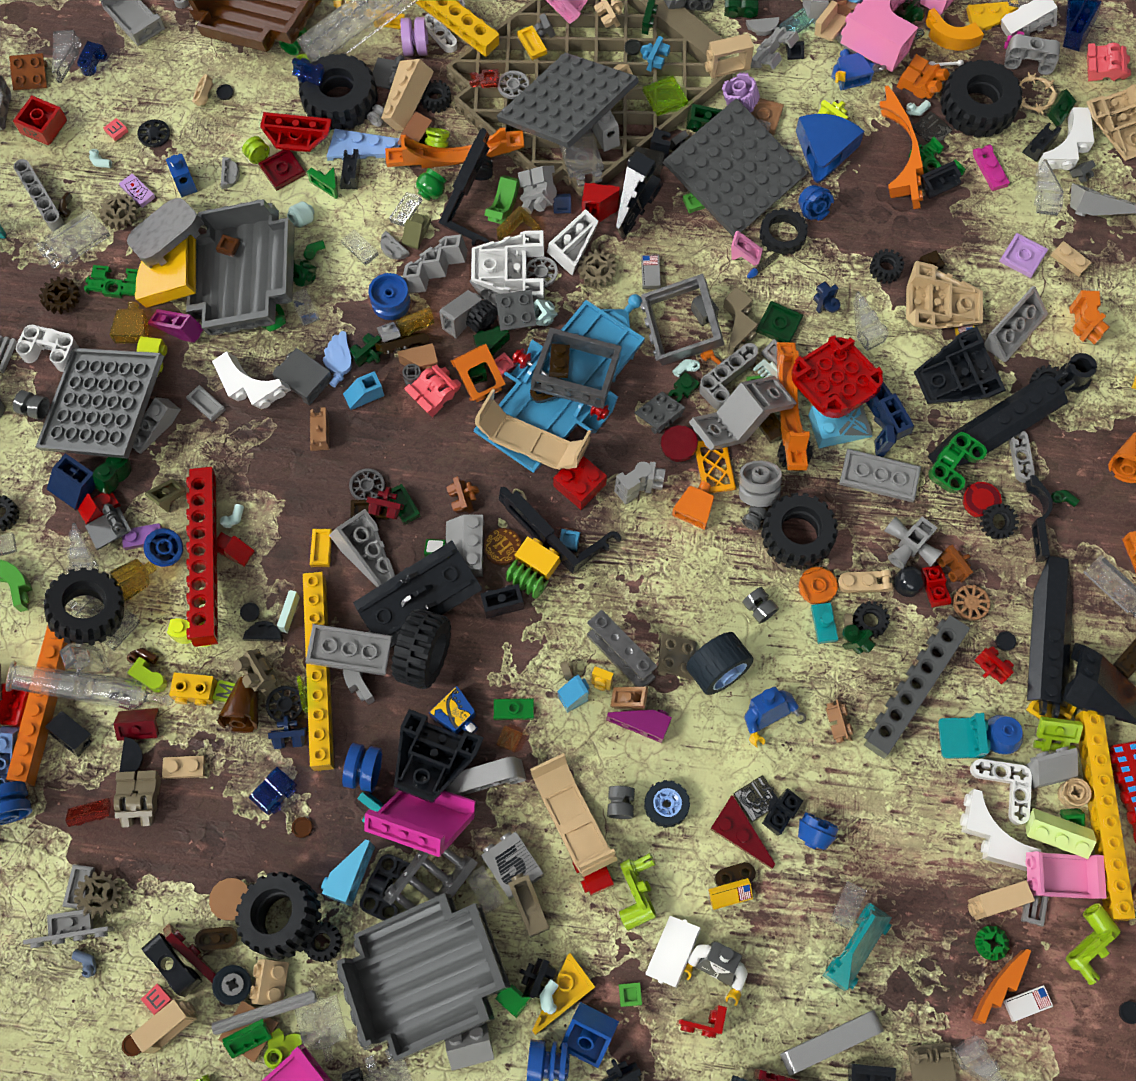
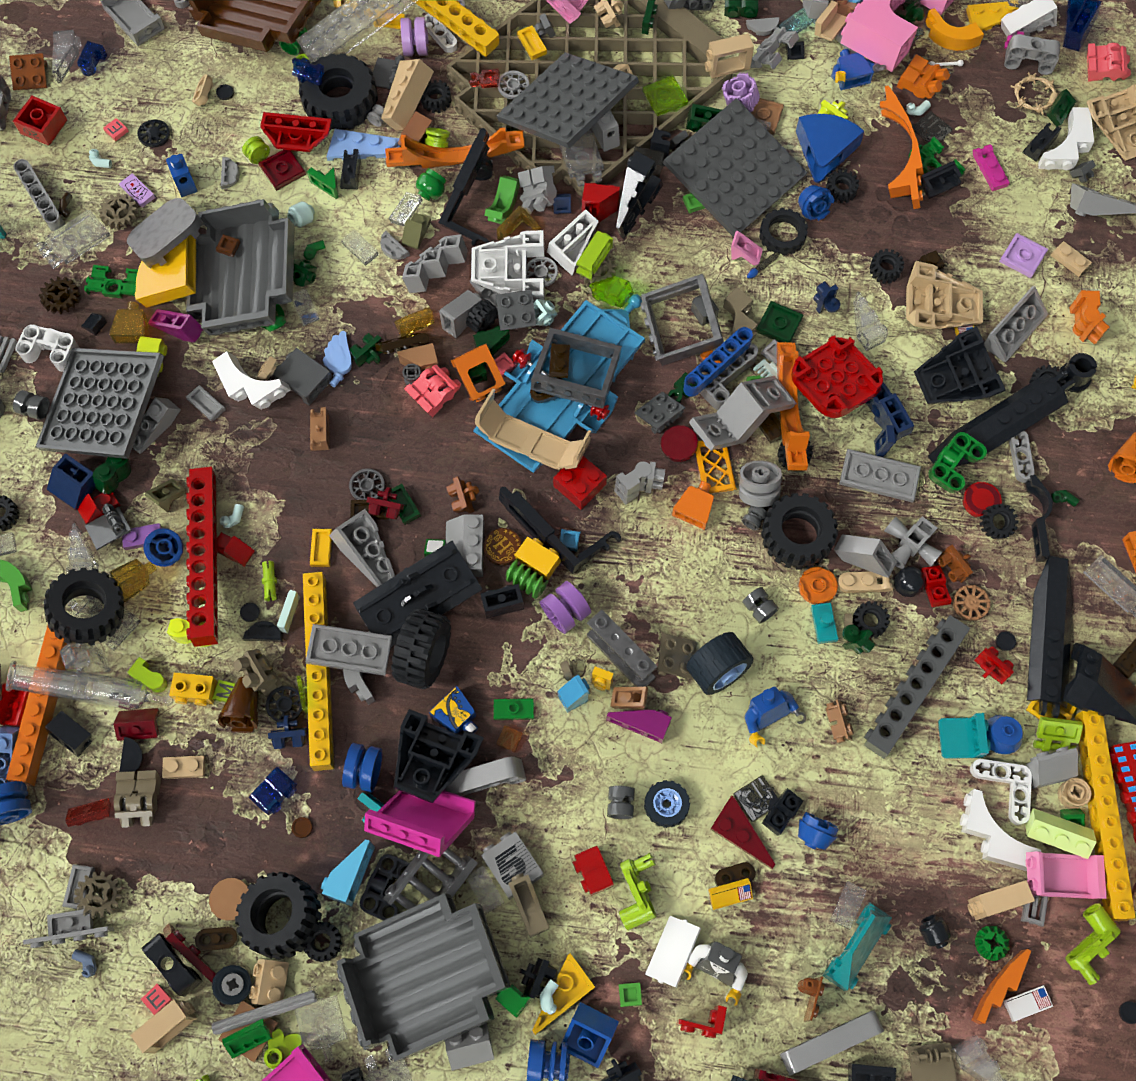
(94, 323): none -> black slope
(129, 1046): reddish brown piece -> none
(144, 654): reddish brown arm -> none
(266, 369): none -> tan plate
(269, 581): none -> lime pin
(363, 390): dark azure slope -> none
(388, 332): light grey plate -> none
(389, 296): blue wheel -> none
(569, 604): none -> medium lavender wheel
(572, 816): tan windscreen -> none
(594, 254): none -> lime window
(612, 290): none -> clear neon green slope
(632, 47): pearl dark grey piece -> none
(650, 272): light grey tile -> none
(652, 53): dark azure hips -> none
(686, 365): light aqua arm -> none
(720, 354): none -> blue beam
(814, 988): none -> dark orange hinge
(839, 430): medium azure slope -> none
(845, 178): none -> black tyre
(866, 553): none -> light grey slope
(935, 931): none -> black head
(987, 79): black tyre -> none
(1049, 192): clear slope -> none

